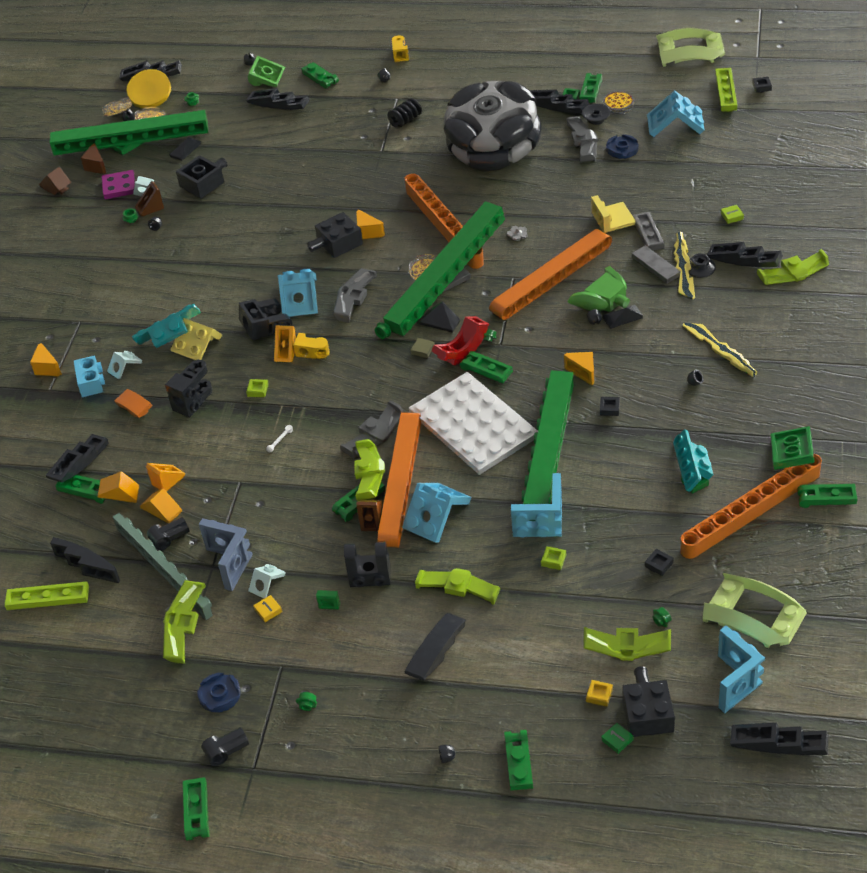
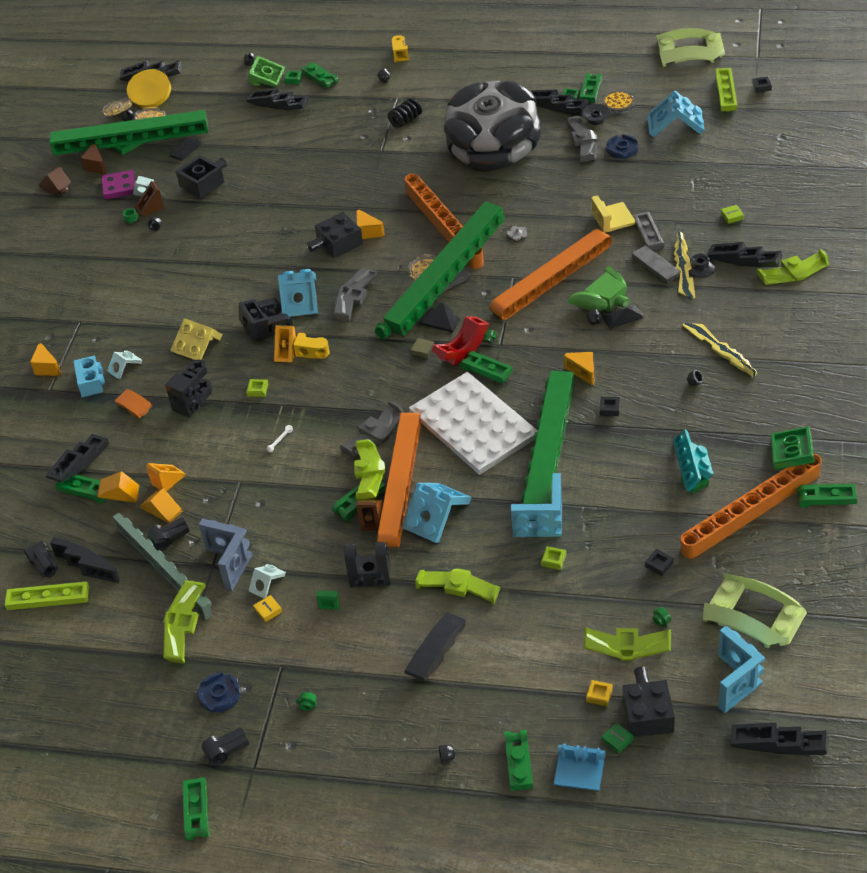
(40, 557): none -> black piece
(167, 329): teal bracket -> none
(192, 99): green plate -> none
(293, 77): none -> green tile
(579, 767): none -> dark azure hinge

